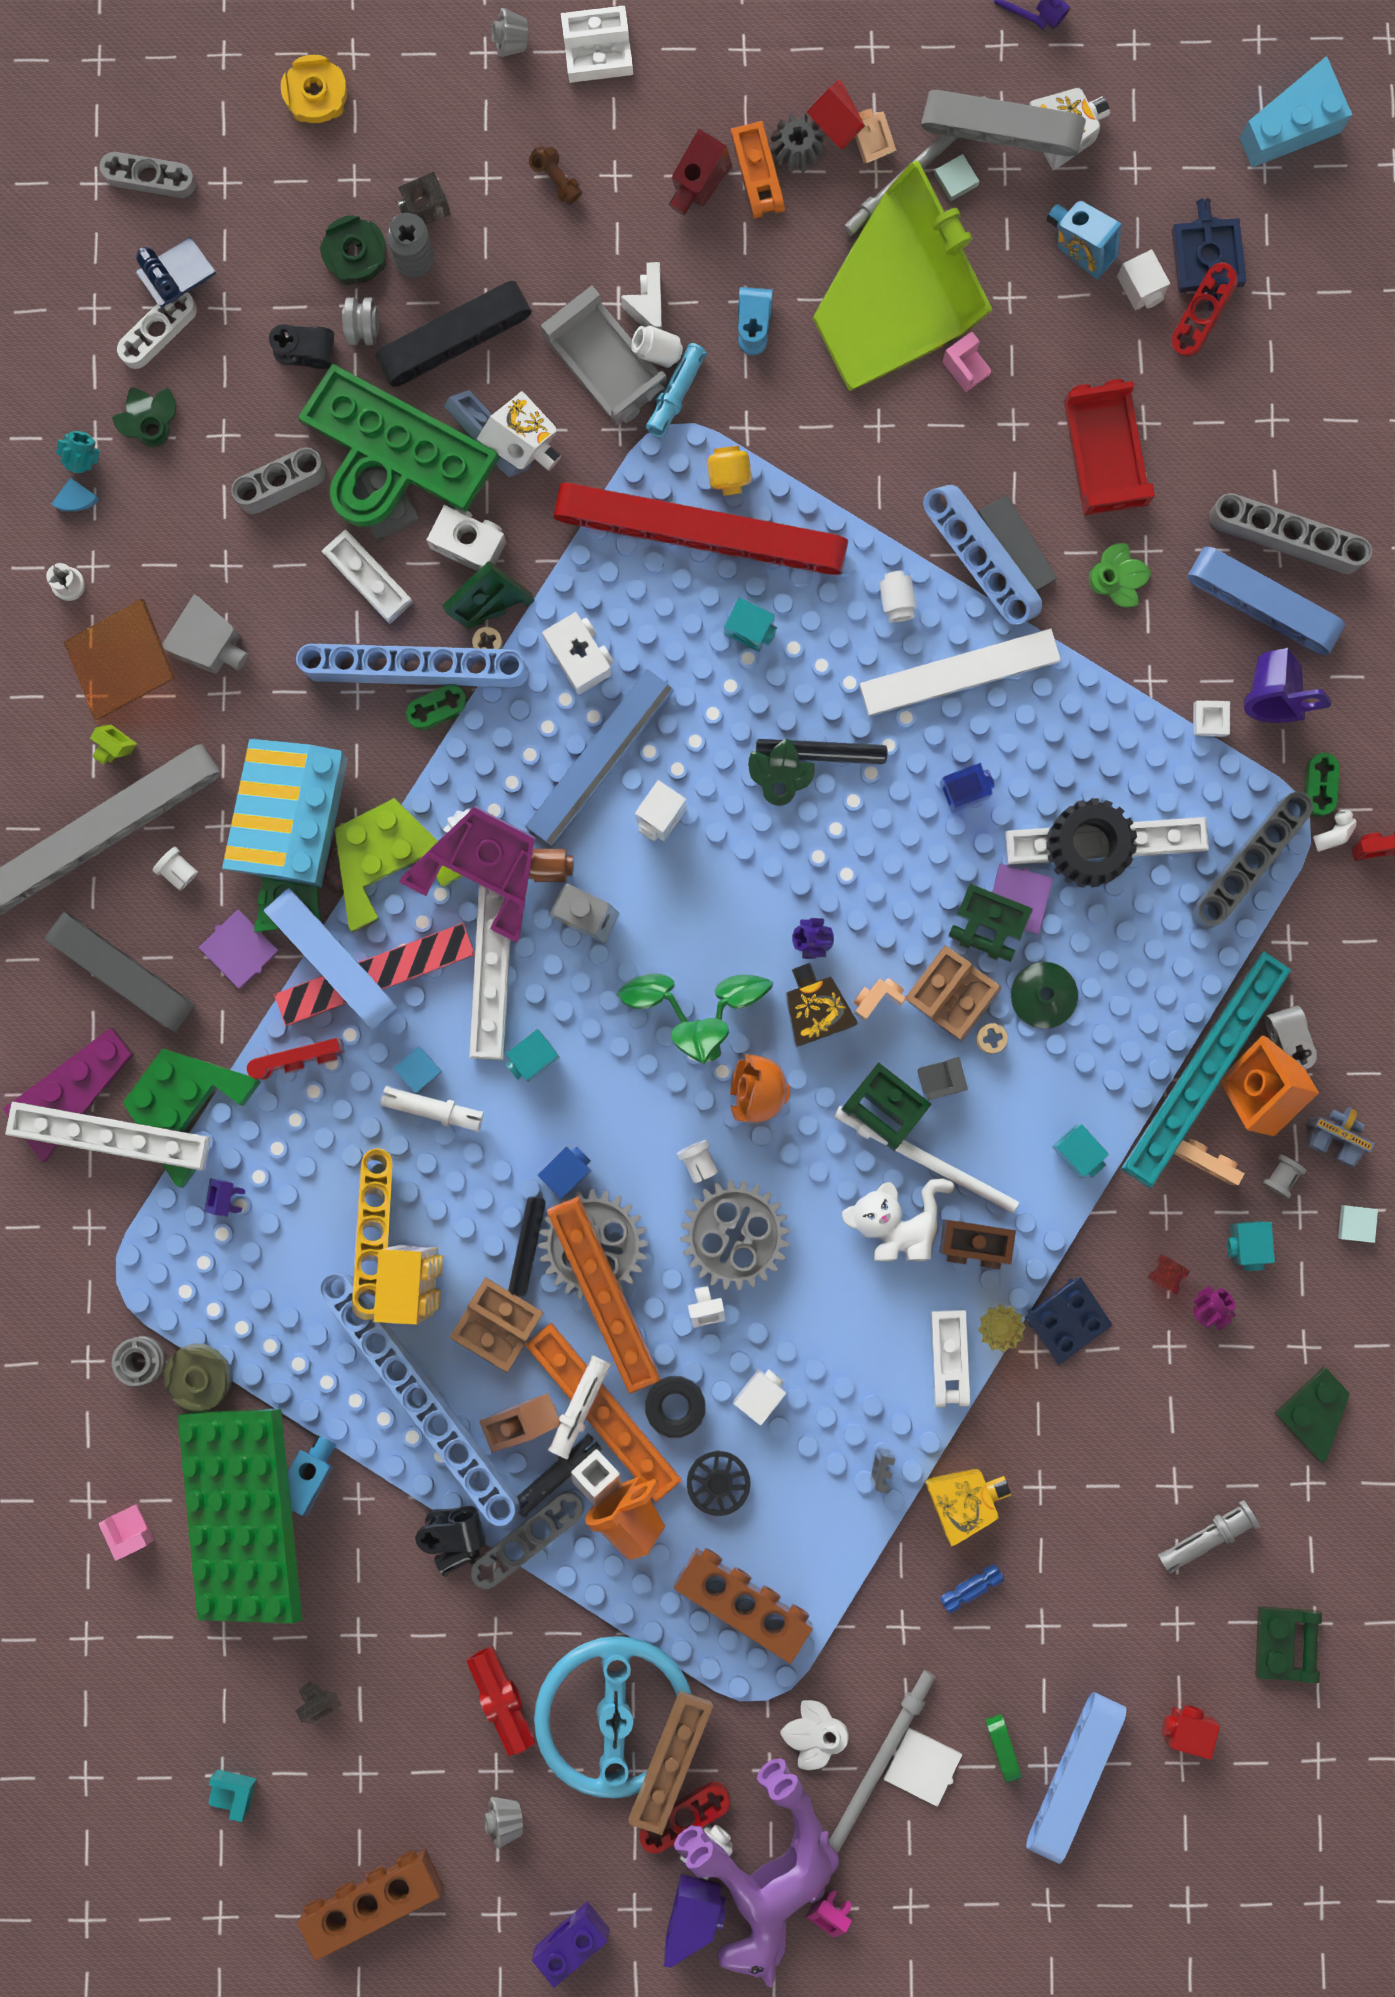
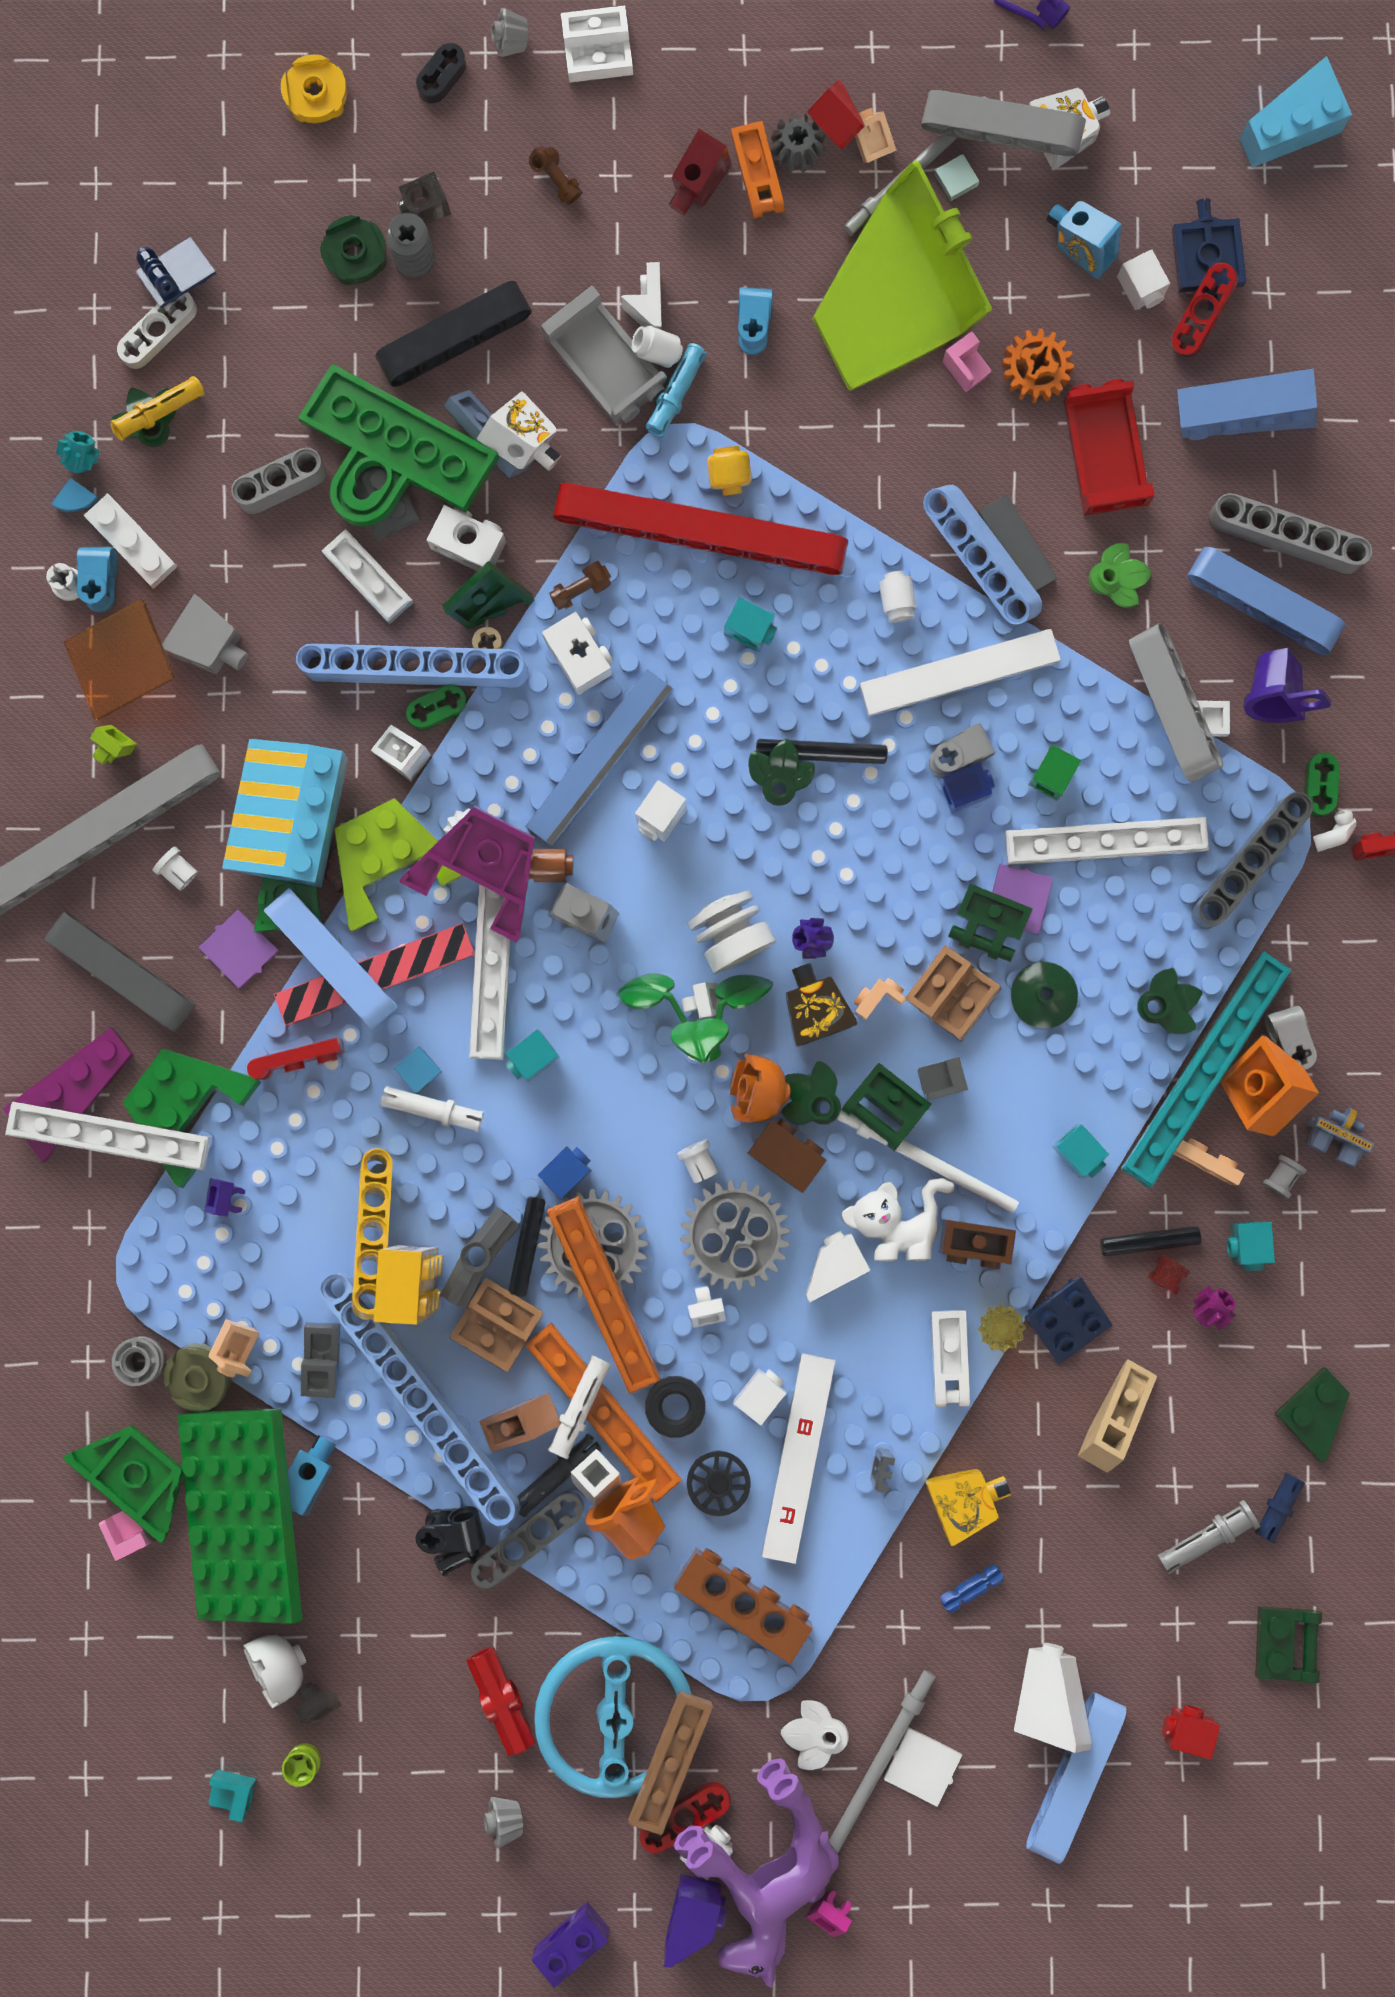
(96, 572): none -> dark azure piece
(130, 541): none -> white plate
(133, 1476): none -> green wing
(136, 164): light grey beam -> none
(146, 414): none -> yellow pin
(233, 1348): none -> light nougat bracket
(275, 1667): none -> white cylinder
(296, 1770): none -> lime wheel
(306, 345): black piece -> none
(320, 1360): none -> dark grey slope
(326, 1936): dark orange brick -> none
(360, 321): light grey wheel -> none
(401, 752): none -> white slope
(437, 69): none -> black beam
(466, 1276): none -> dark grey piece
(595, 577): none -> reddish brown bar
(704, 1000): none -> white tile
(731, 931): none -> white wheel
(787, 1155): none -> reddish brown brick
(798, 1458): none -> white tile
(809, 1092): none -> dark green plate
(835, 1265): none -> white slope
(965, 749): none -> light grey piece
(997, 1029): tan bush -> none
(1003, 1748): green beam -> none
(1050, 372): none -> orange gear
(1053, 1700): none -> white slope
(1054, 772): none -> green panel
(1111, 823): black tyre -> none
(1118, 1417): none -> tan slope
(1150, 1241): none -> black axle
(1173, 1002): none -> dark green plate
(1176, 703): none -> light grey beam
(1249, 405): none -> medium blue wedge
(1280, 1507): none -> dark blue pin
(1358, 1223): light aqua tile -> none

